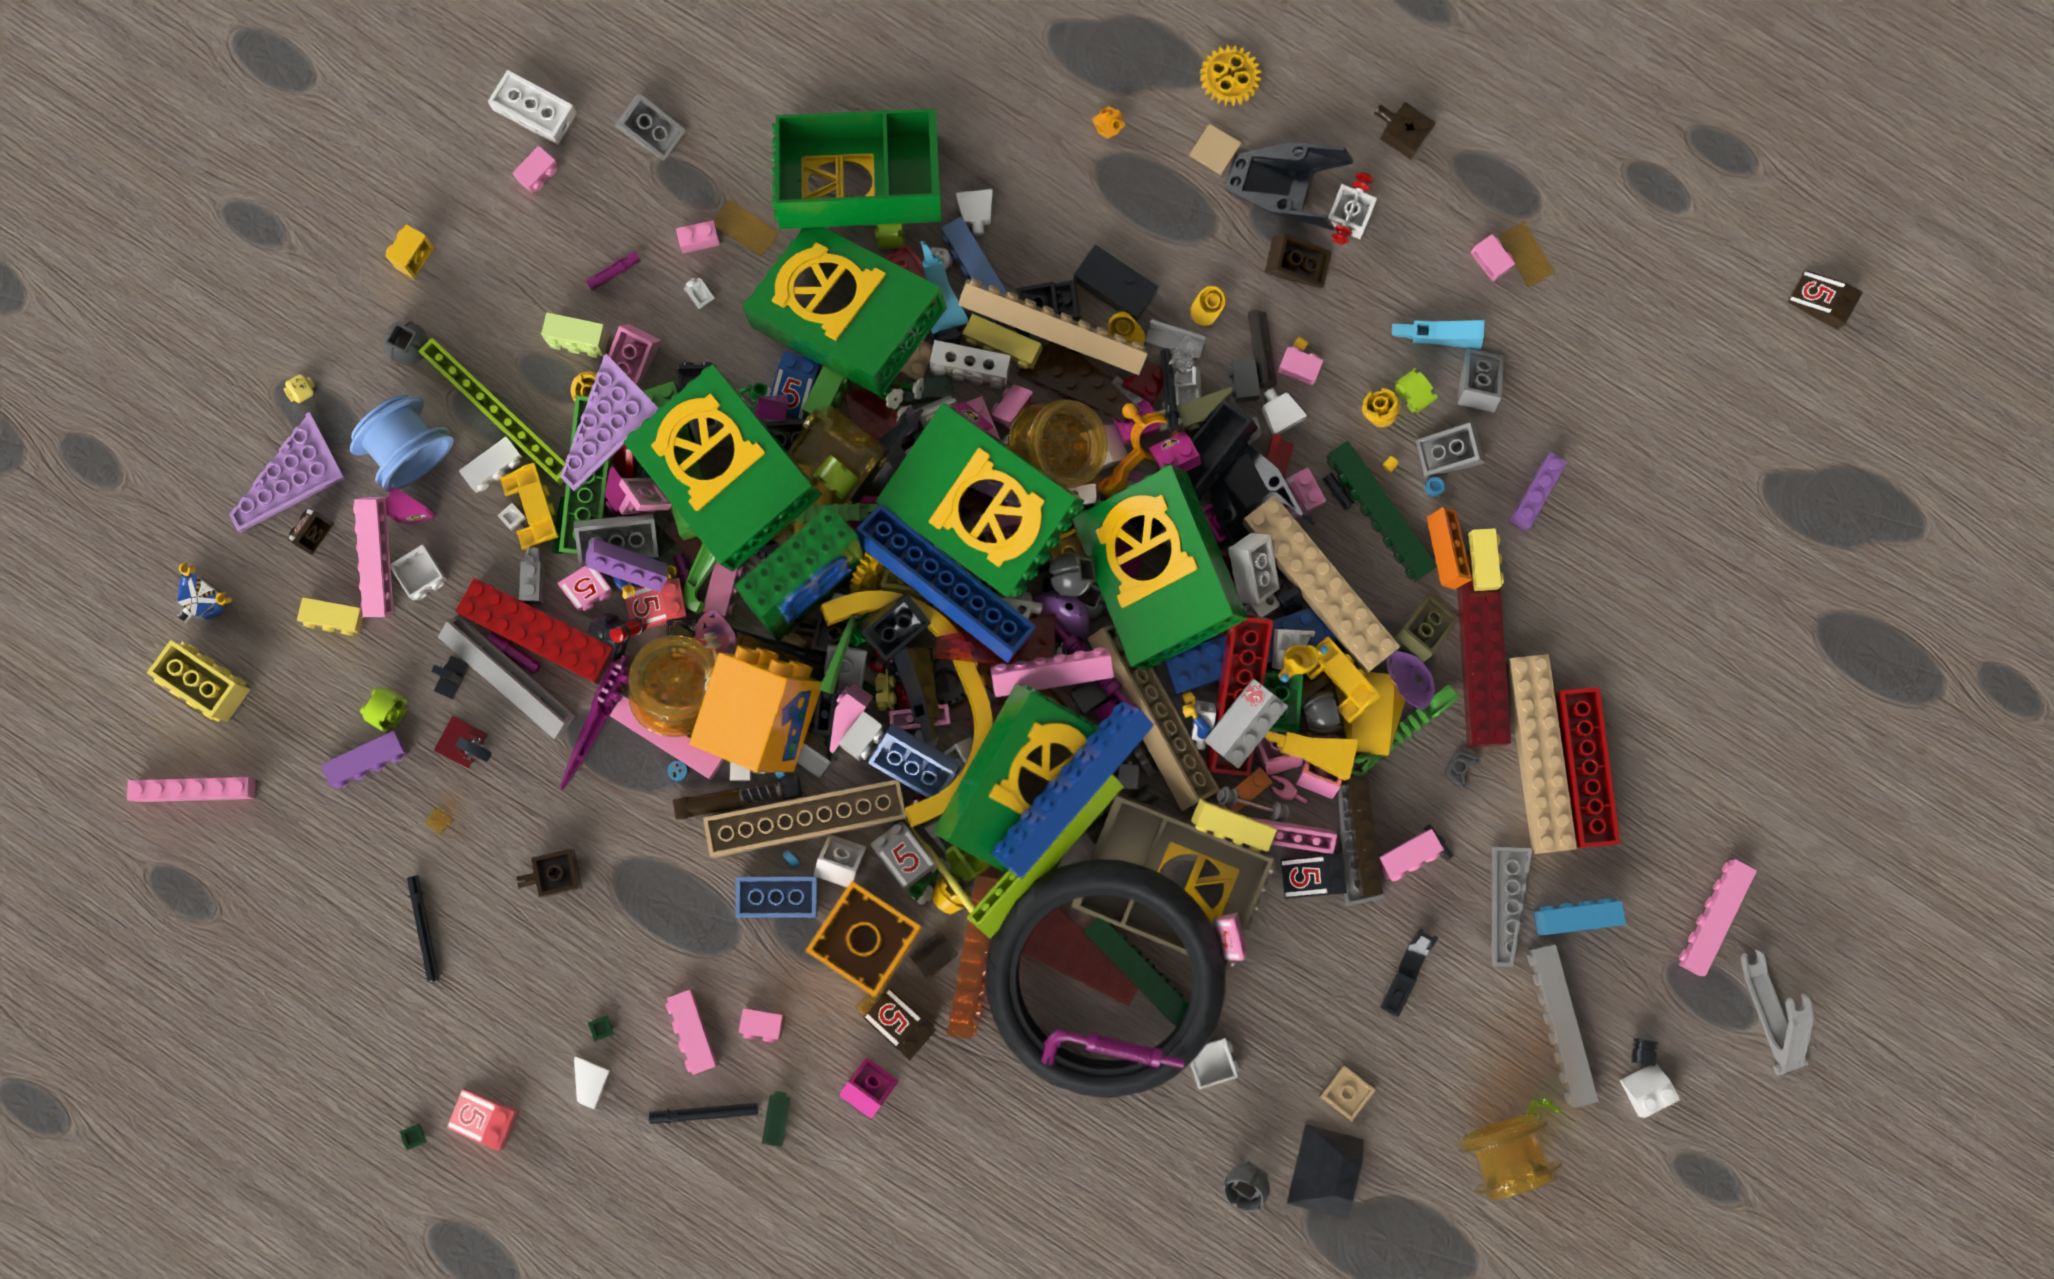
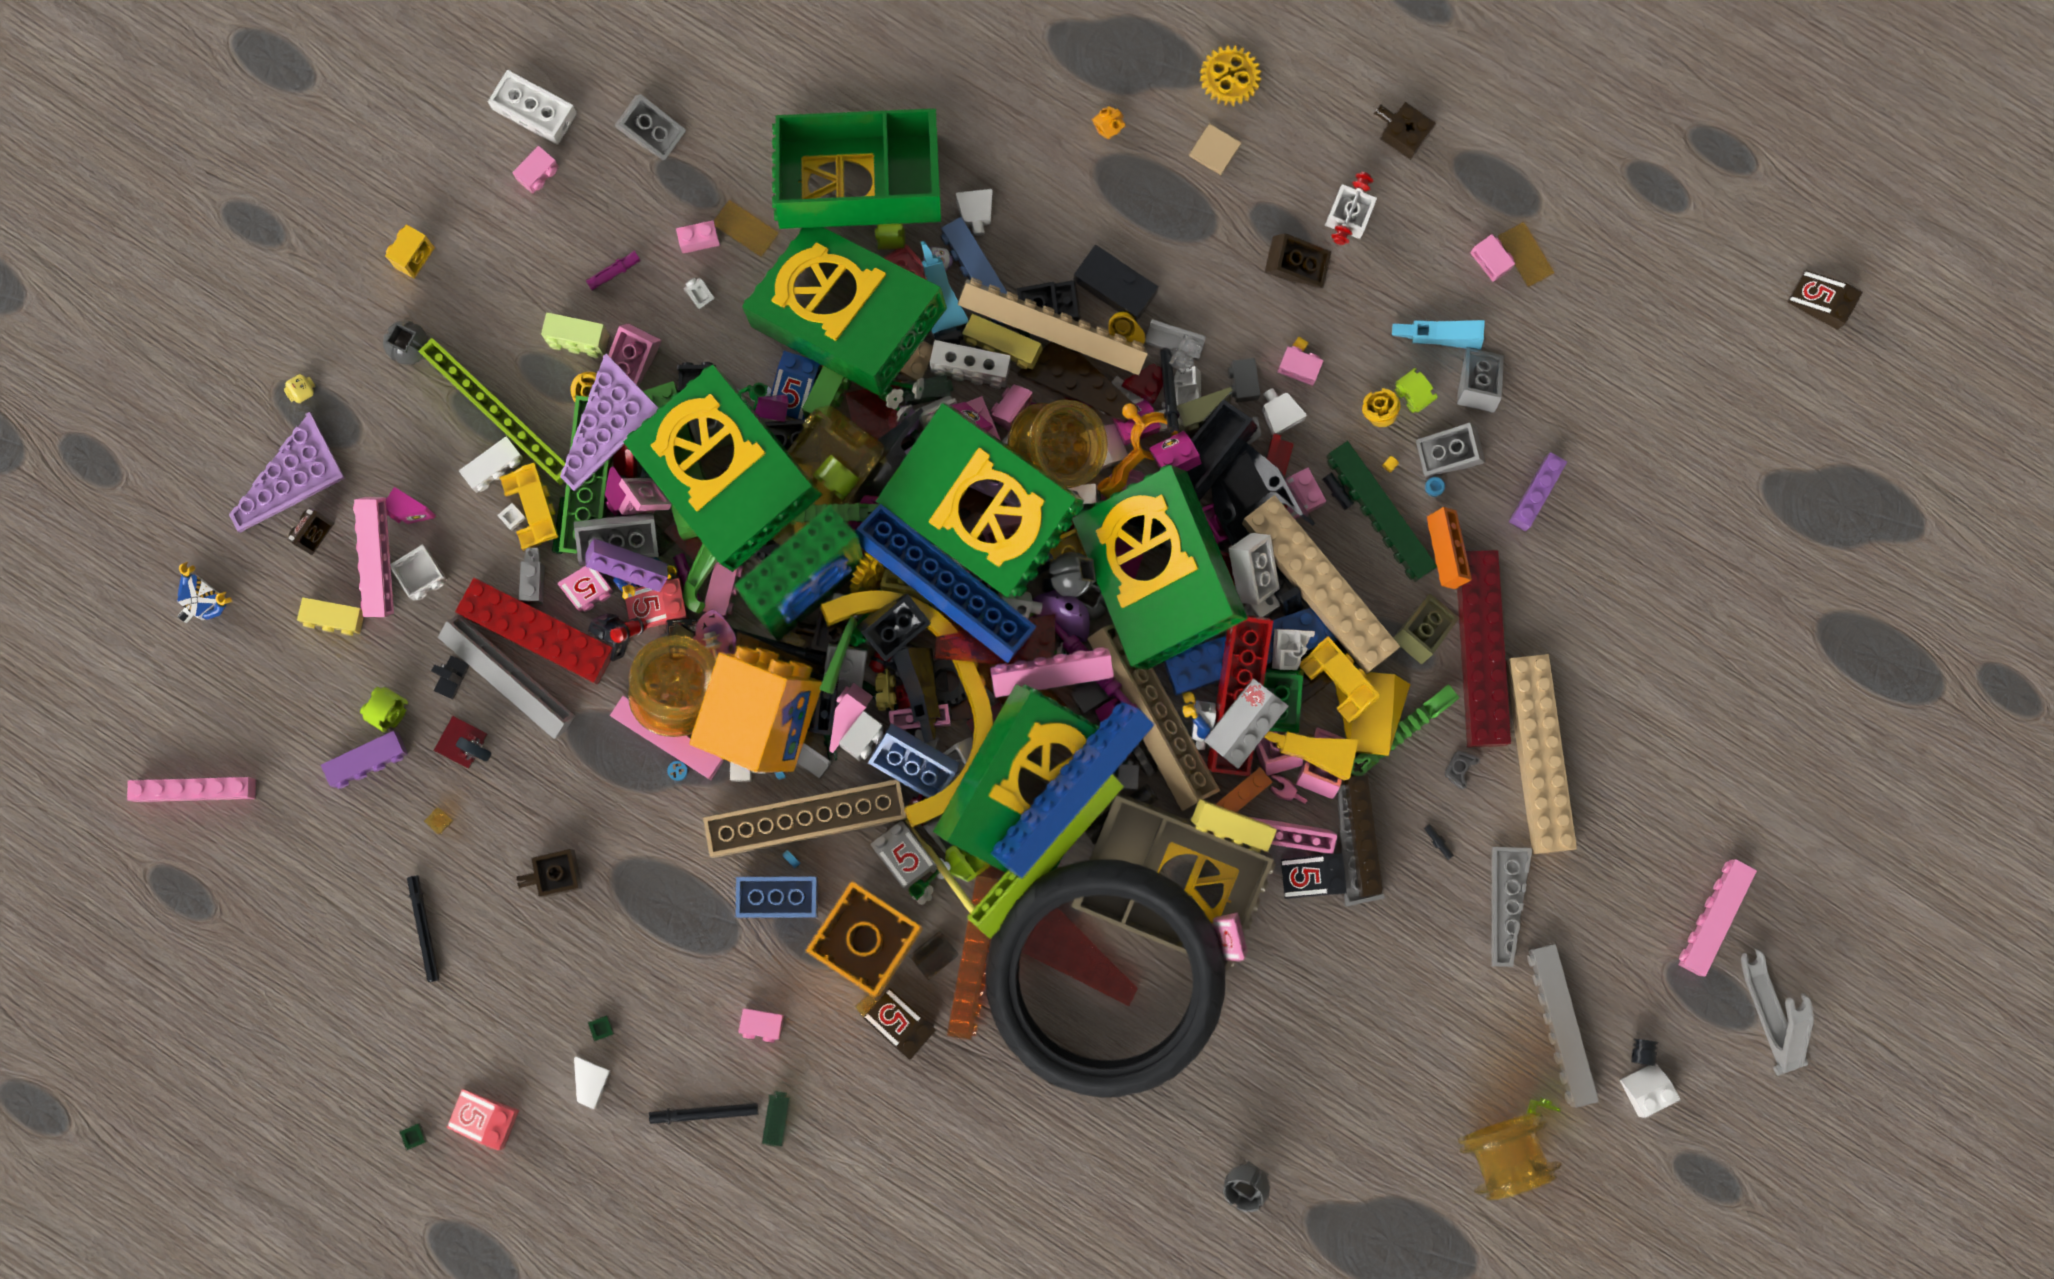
(199, 680): light yellow brick -> none
(400, 442): light blue wheel -> none
(514, 653): magenta pin -> none
(599, 711): magenta piece -> none
(691, 1032): bright pink brick -> none
(734, 798): piece -> none
(839, 861): white slope -> none
(868, 1088): dark pink slope -> none
(946, 898): yellow cone -> none
(1110, 1046): magenta piece -> none
(1137, 970): dark green brick -> none
(1208, 305): yellow cap -> none
(1214, 1064): white piece -> none
(1230, 798): light grey axle -> none
(1262, 348): clear smoke brick -> none
(1281, 176): black windscreen -> none
(1300, 660): yellow piece -> none
(1321, 714): dark grey piece -> none
(1326, 1171): black slope -> none
(1347, 1093): tan tile -> none
(1405, 678): medium lavender piece -> none
(1408, 972): black piece -> none
(1410, 855): bright pink brick -> none
(1485, 559): light yellow brick -> none
(1577, 918): dark azure brick -> none
(1587, 767): red brick -> none

